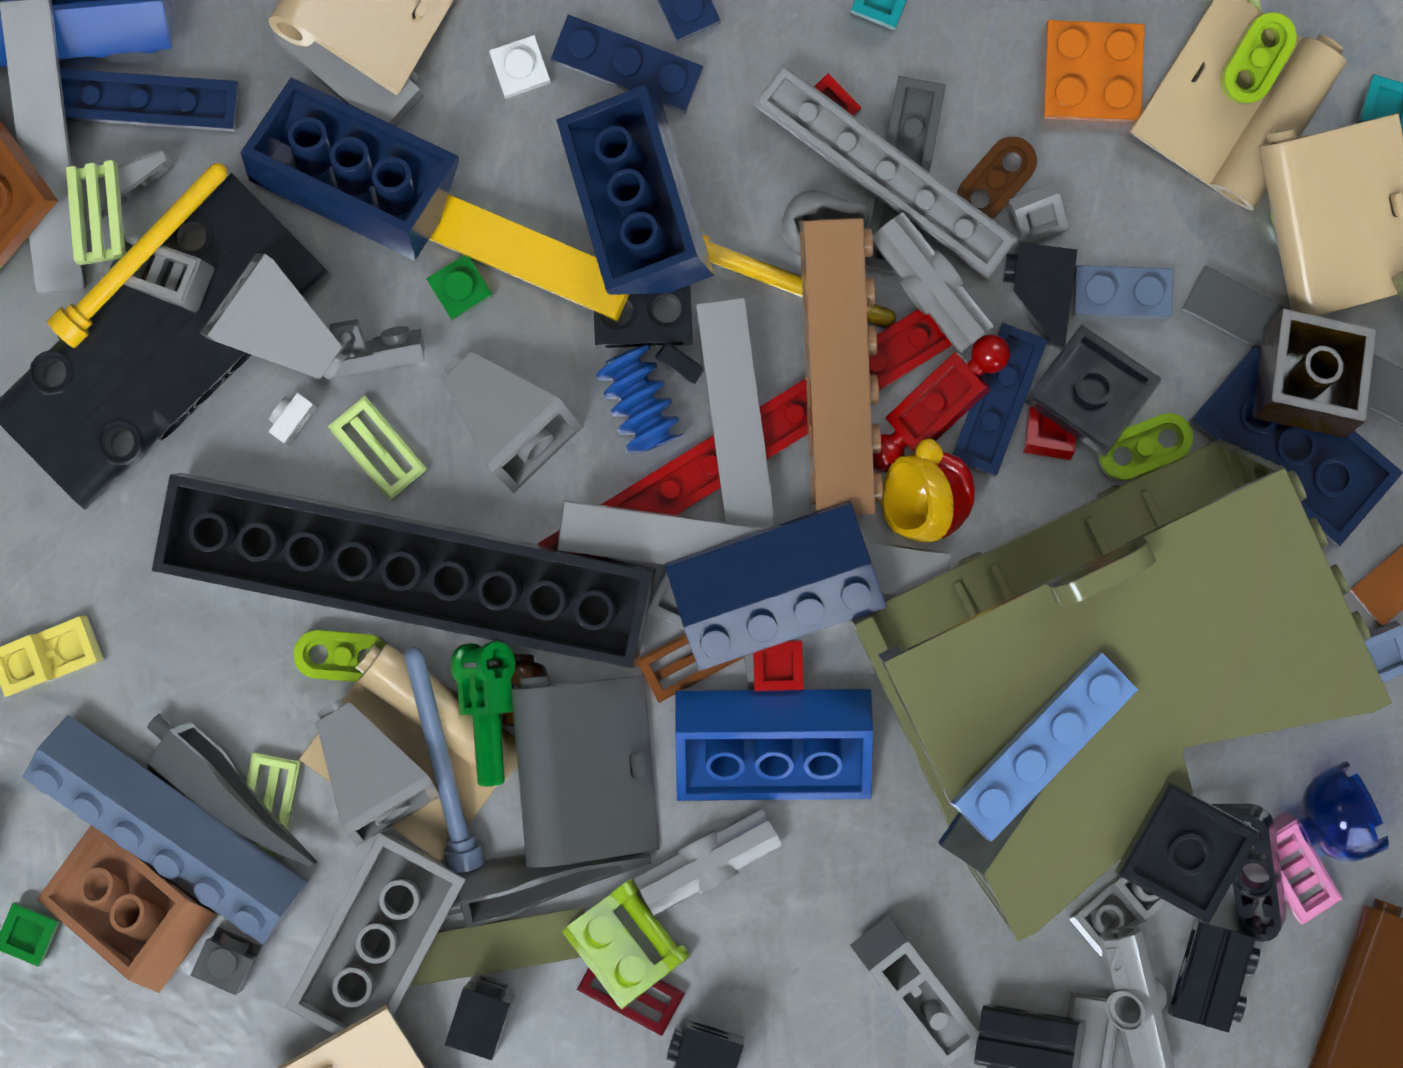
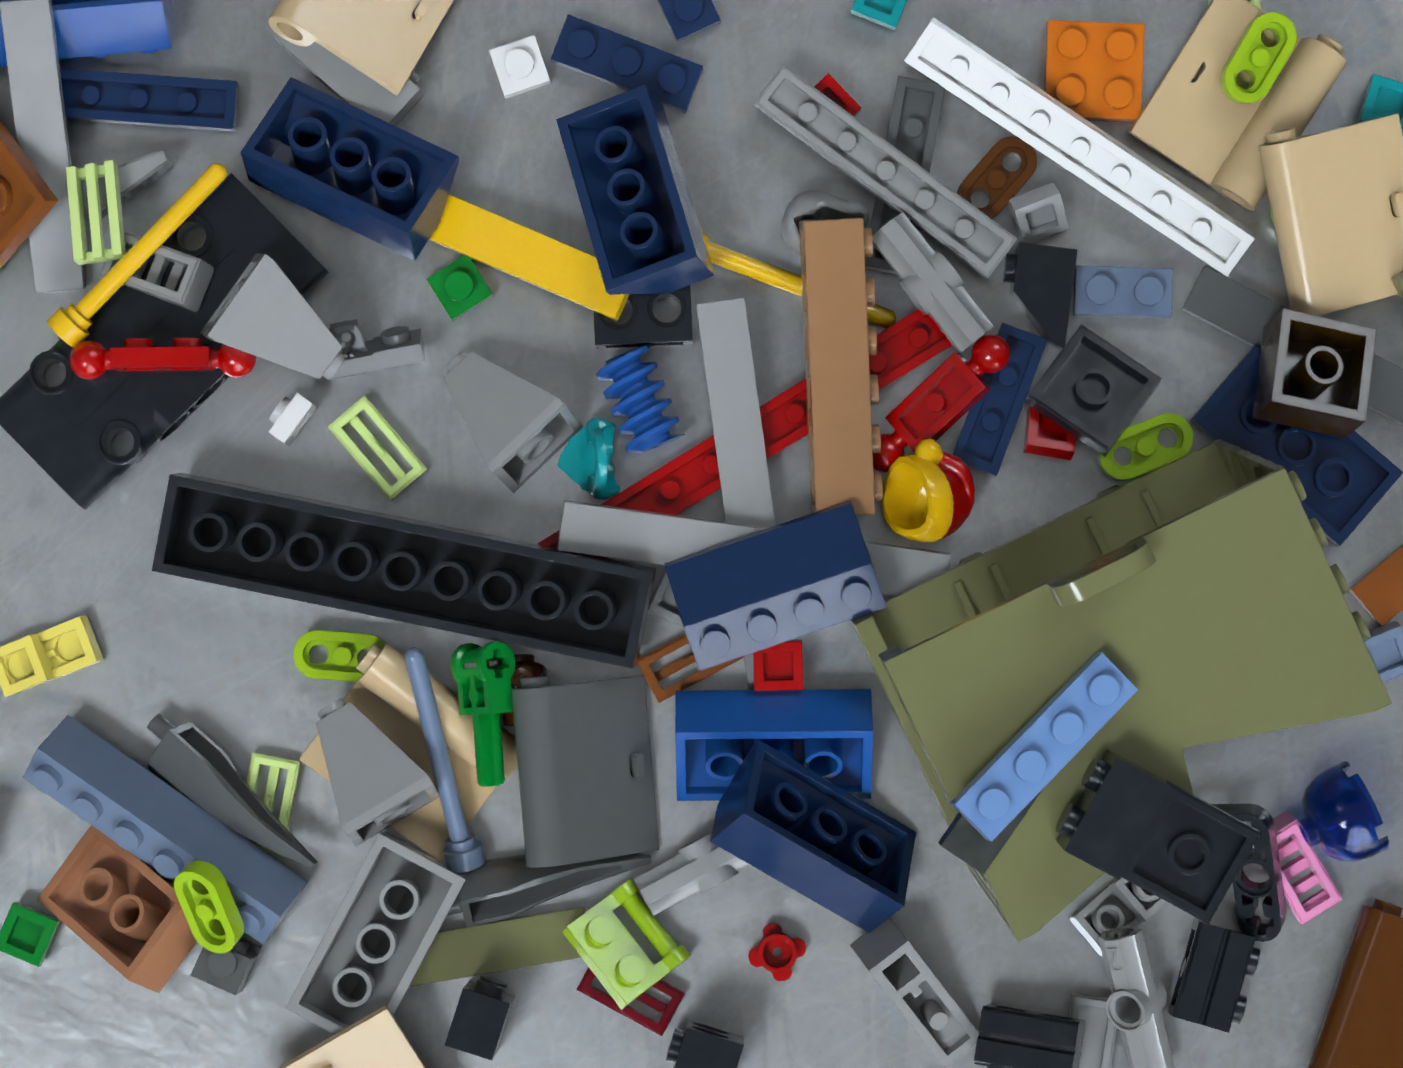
(91, 359): none -> red plate
(209, 906): none -> lime plate
(589, 459): none -> teal piece
(679, 363): black tile -> none
(775, 938): none -> red plate
(815, 838): none -> dark blue slope
(1080, 147): none -> white plate
(1111, 813): none -> black brick

